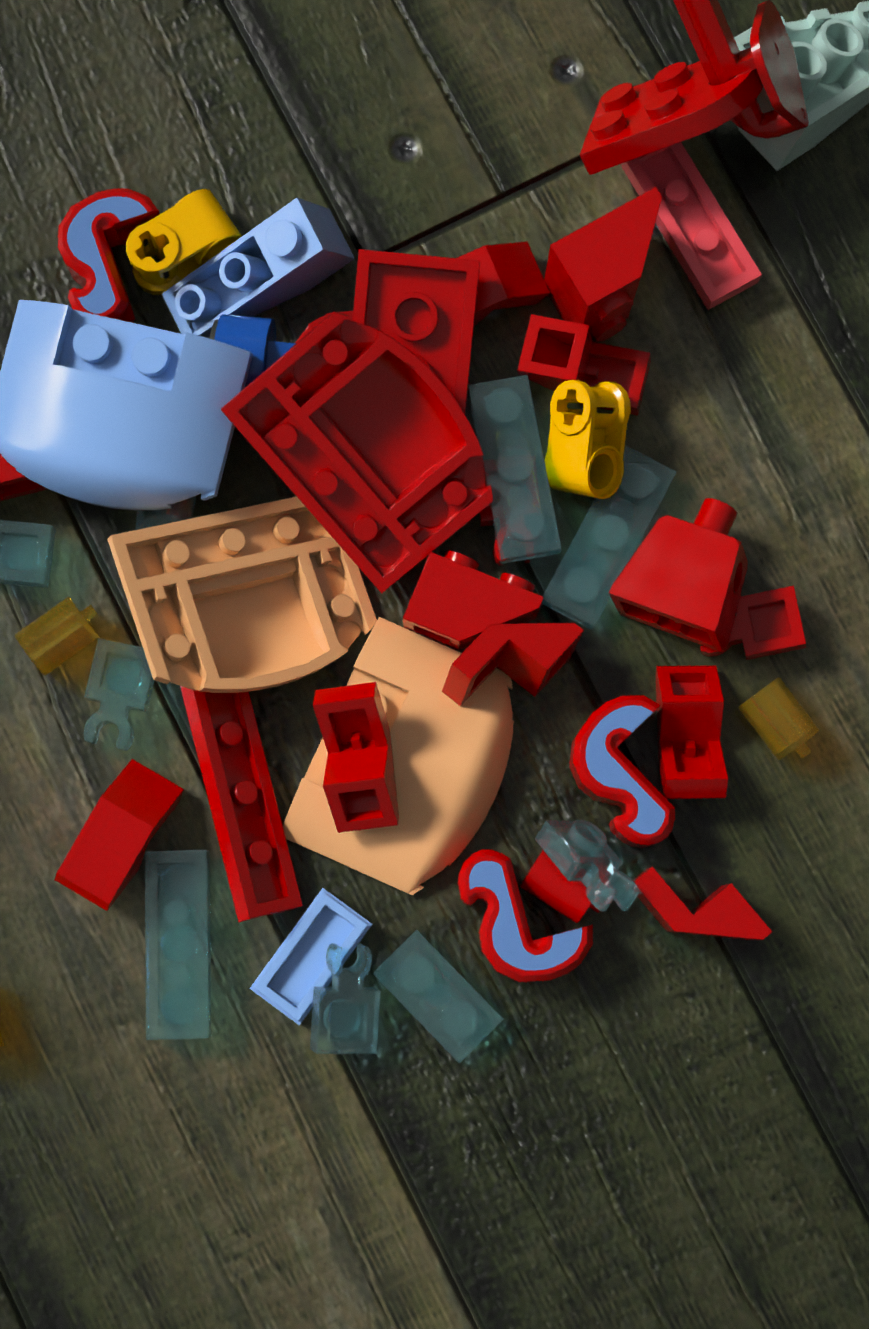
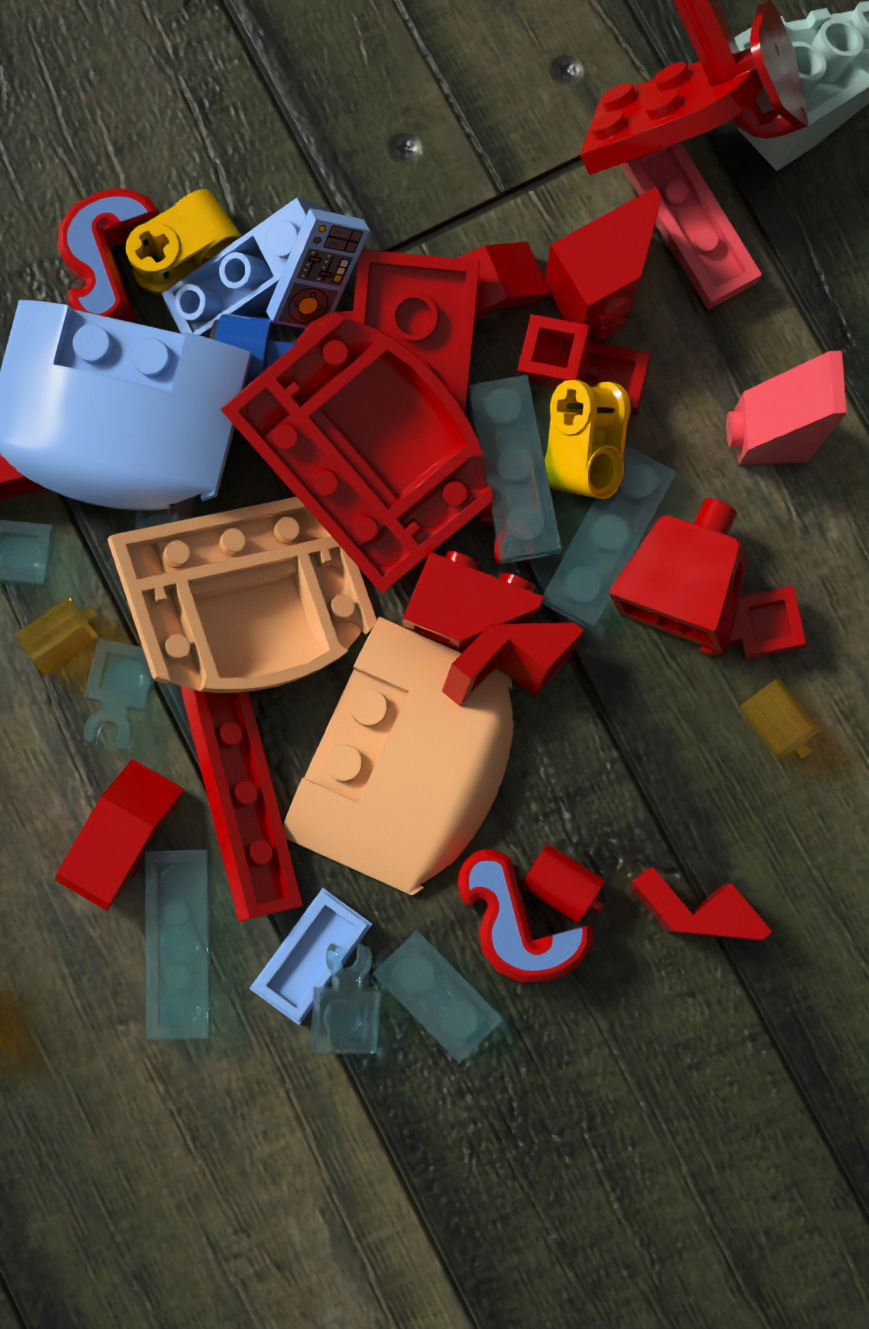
(317, 268): none -> tile
(359, 759): red slope -> none
(584, 856): clear light blue plate -> none
(612, 779): animal -> none
(690, 732): red slope -> none
(789, 413): none -> coral slope

